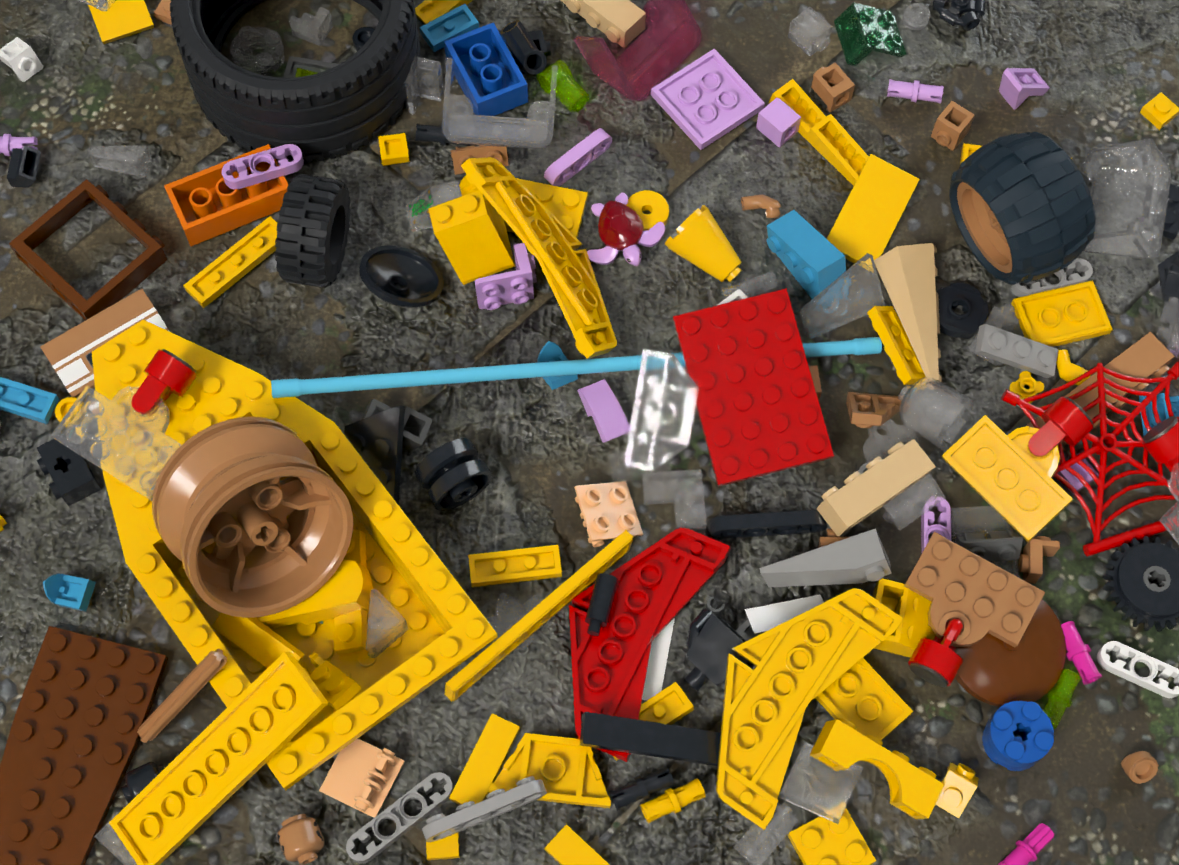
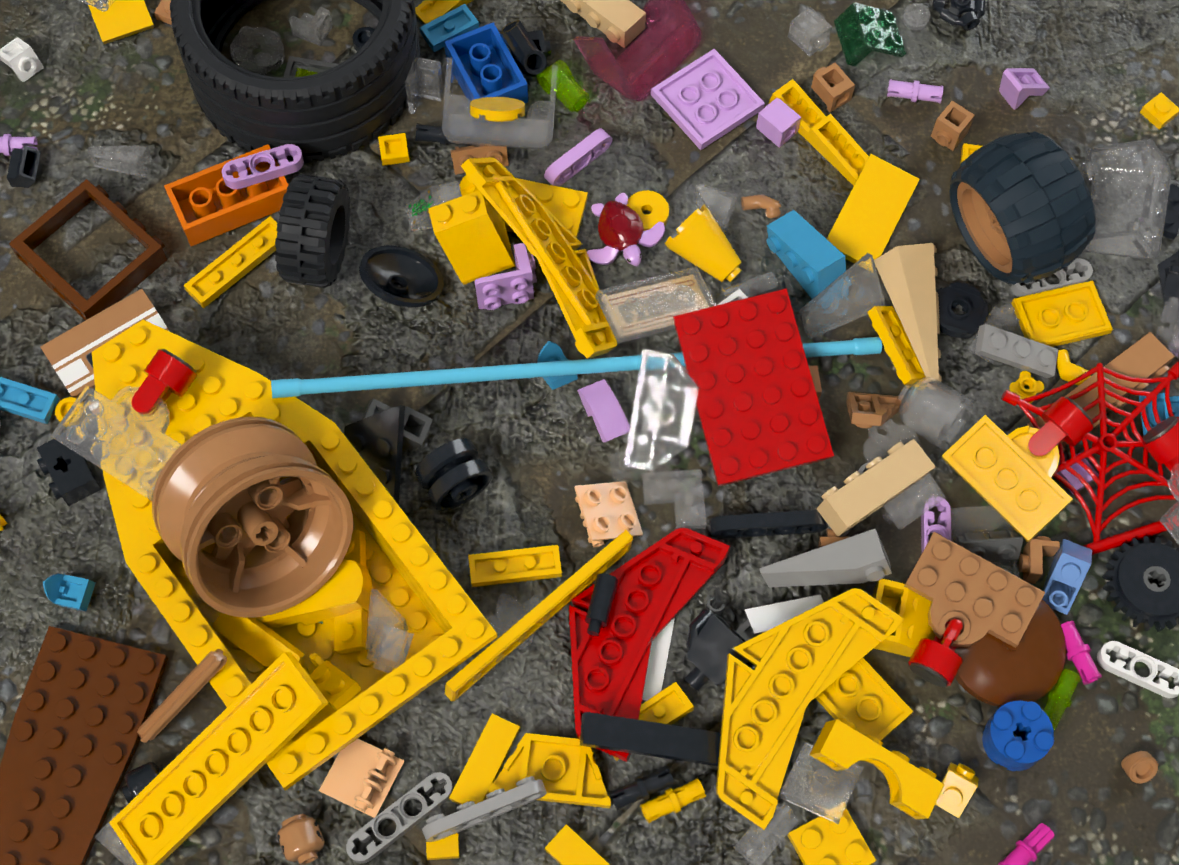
(389, 647): none -> clear brick
(497, 108): none -> yellow tile
(651, 303): none -> clear tile
(719, 202): none -> clear slope
(1066, 575): none -> medium blue slope

